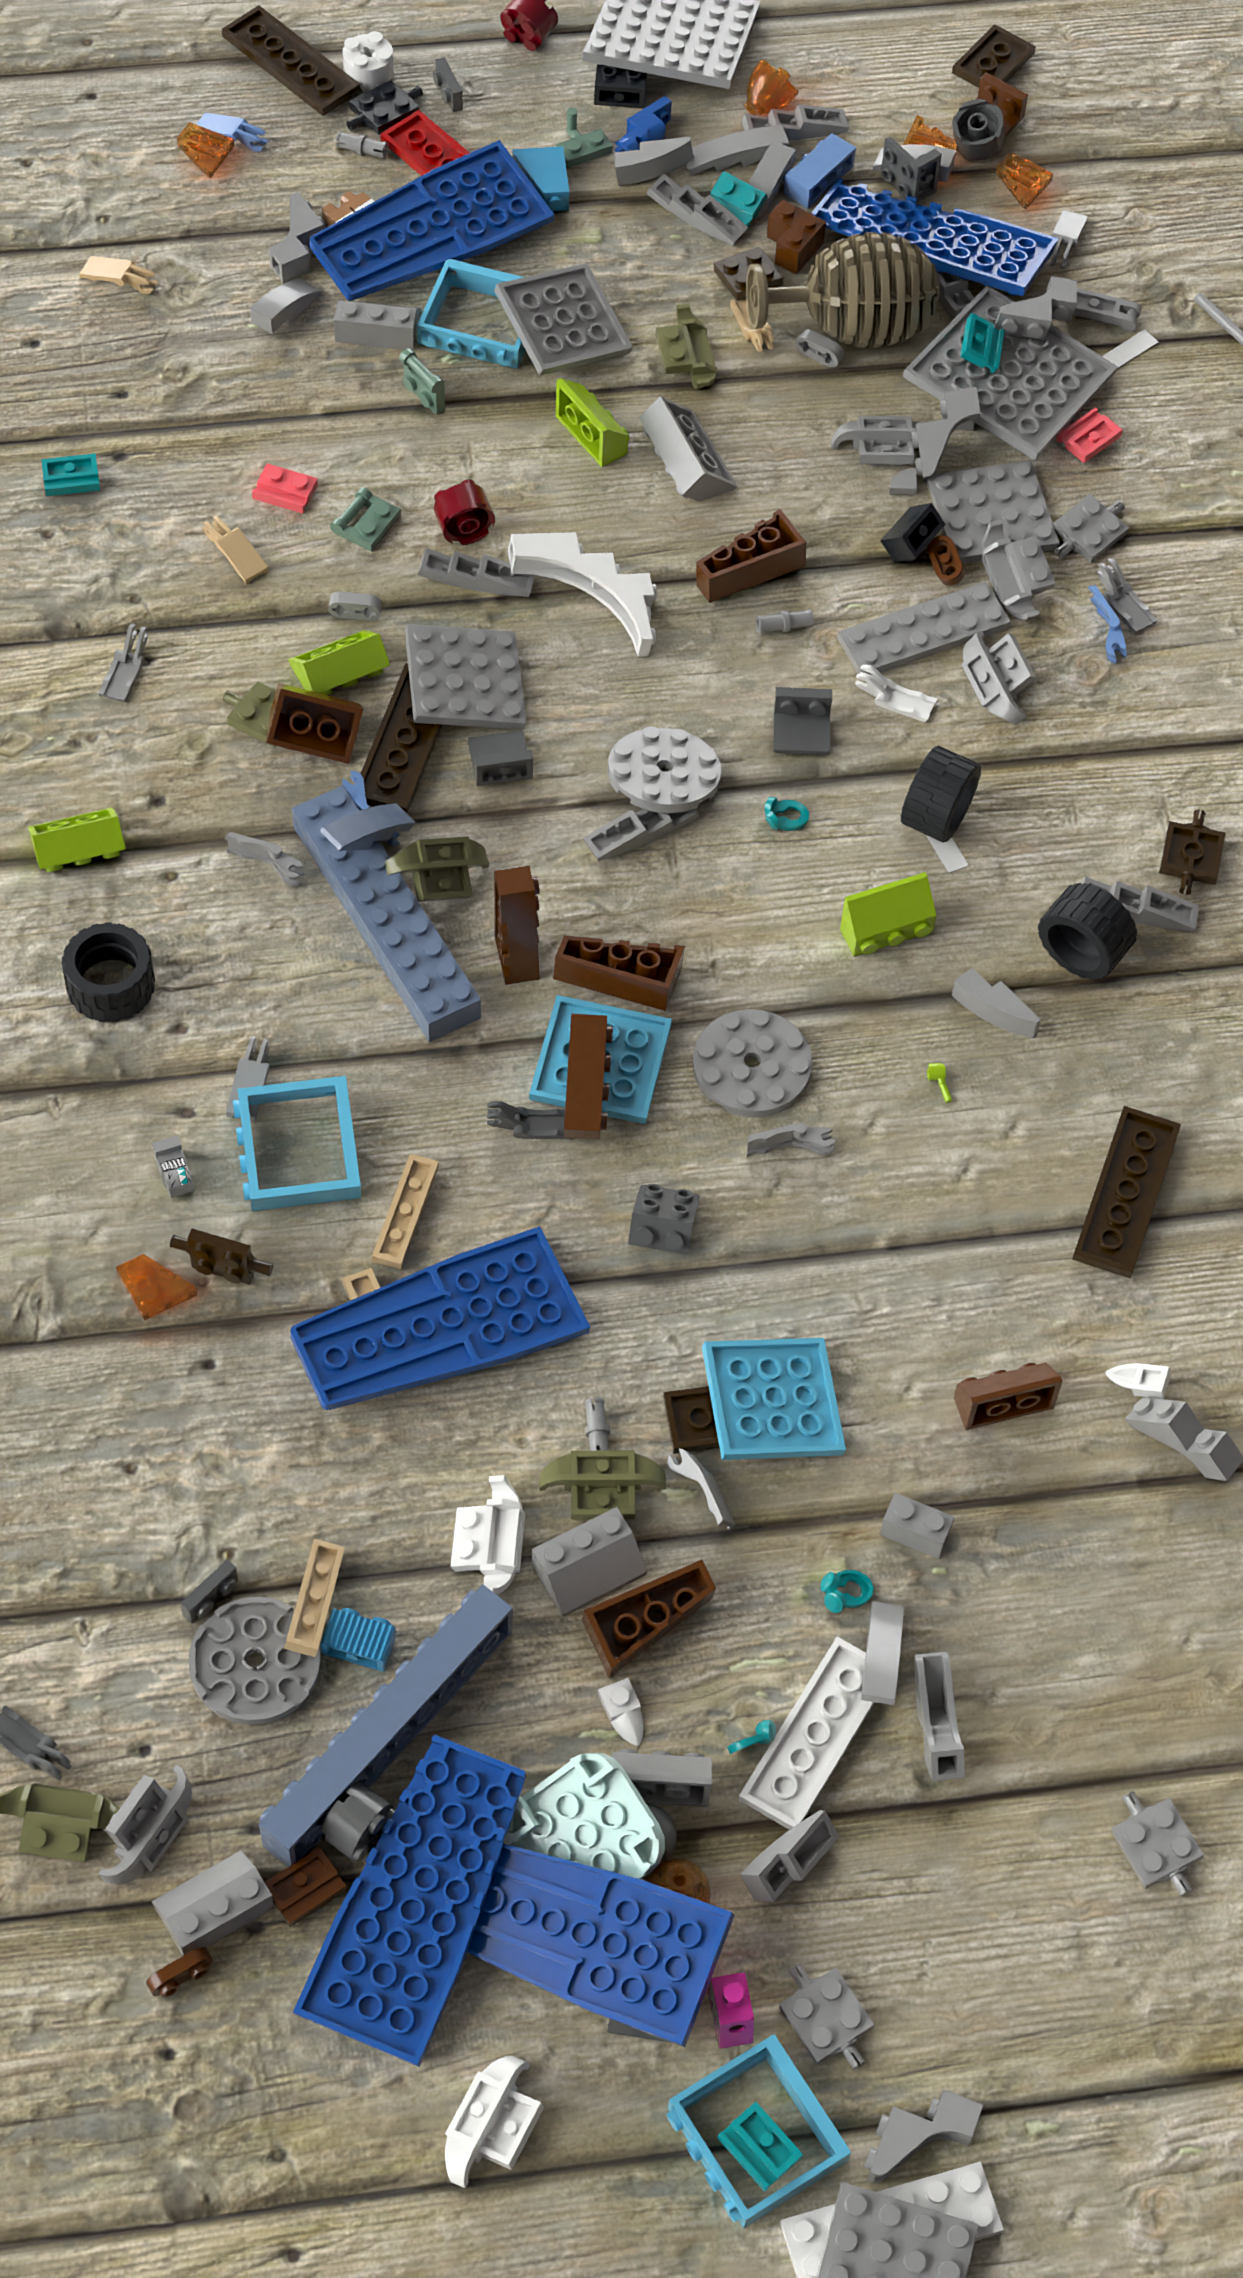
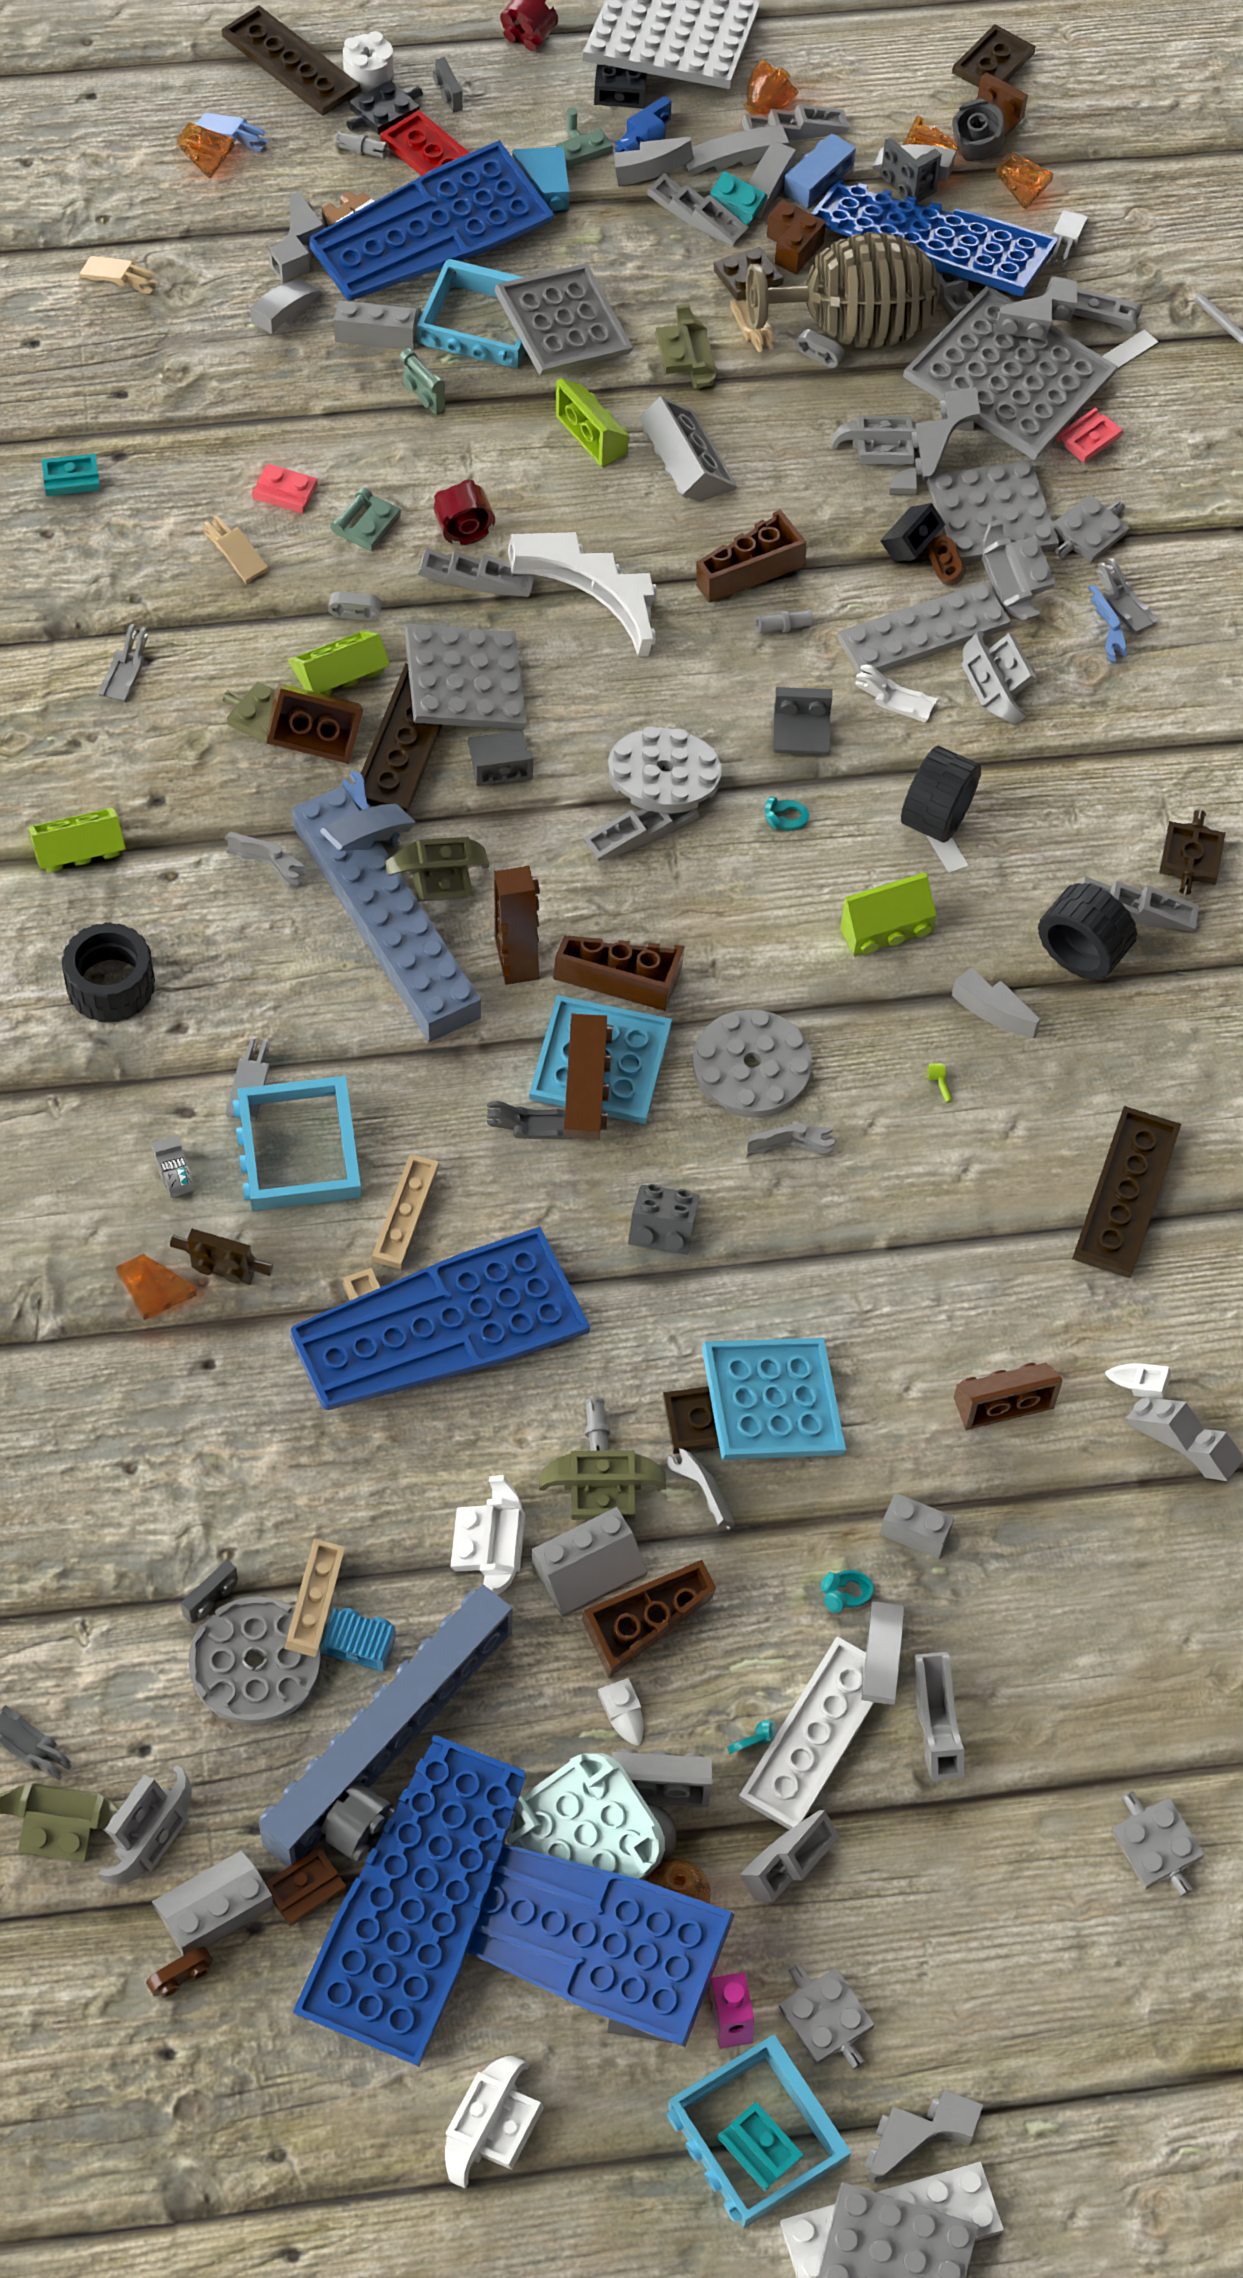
(982, 343): teal plate -> none

